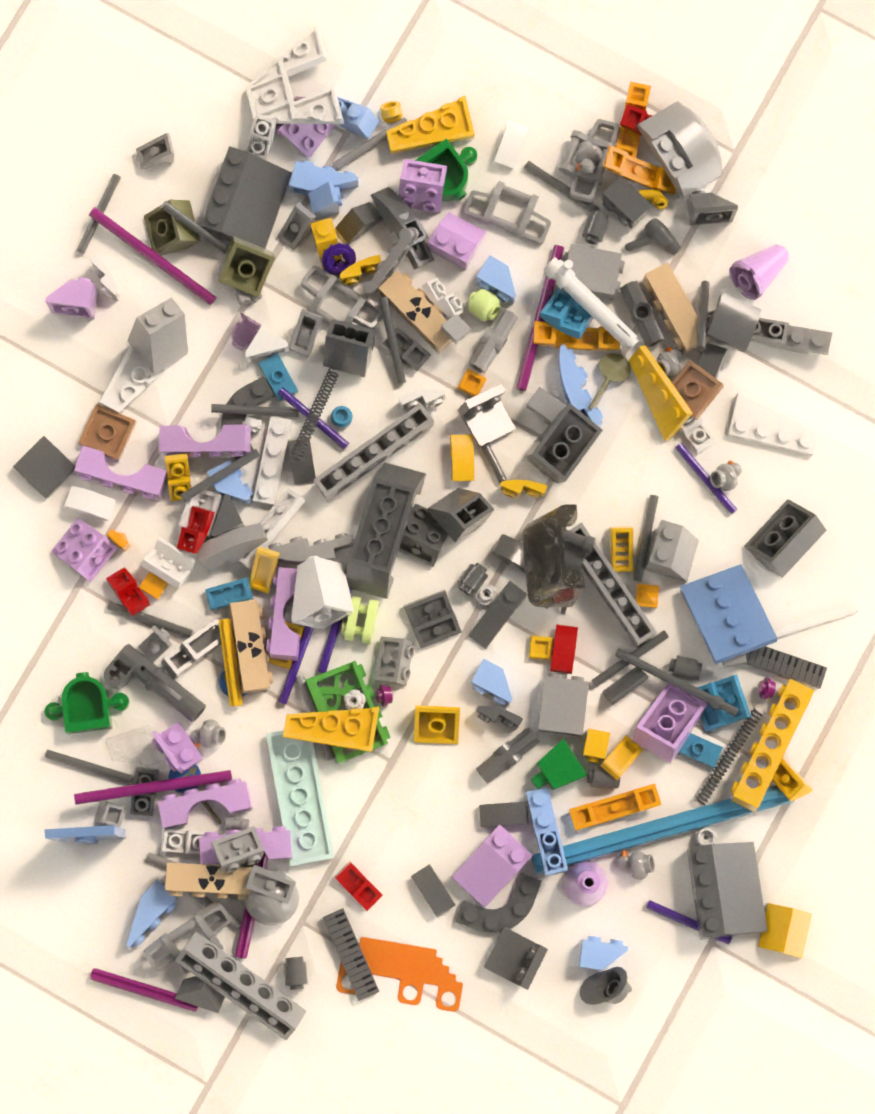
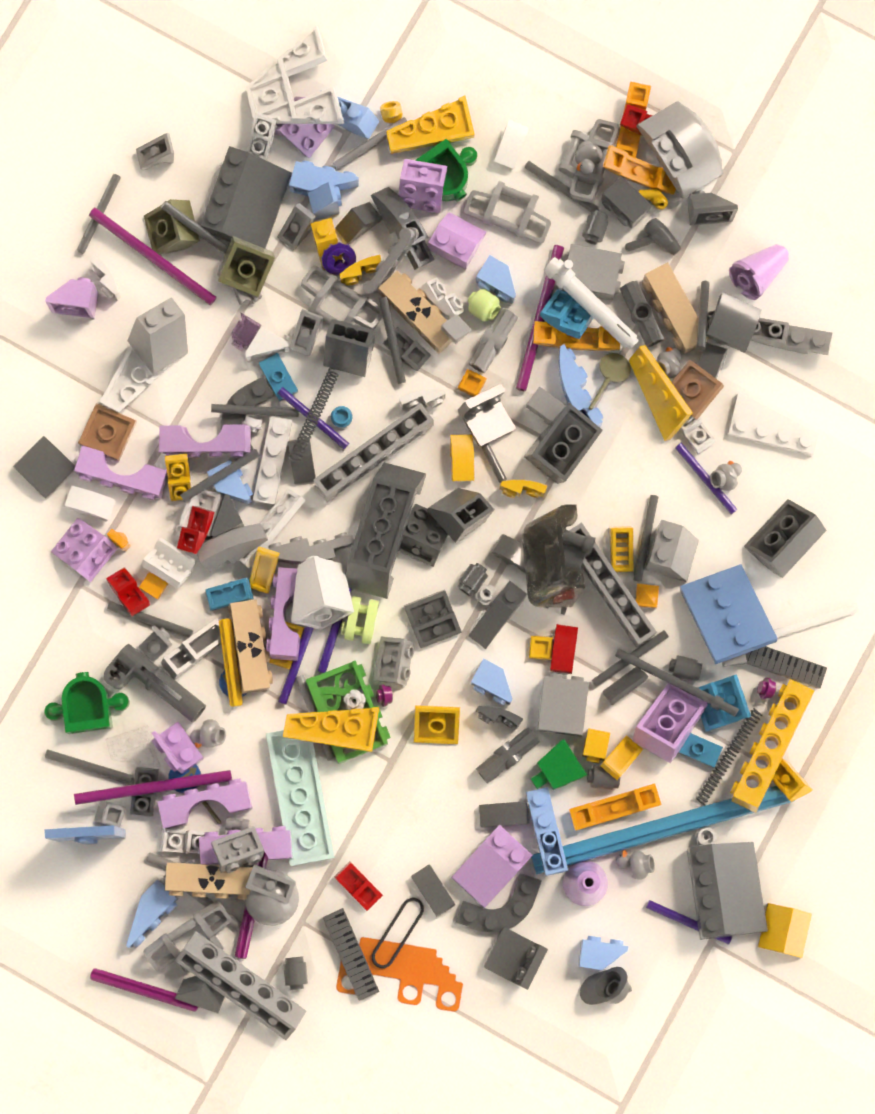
(405, 938): none -> black piece

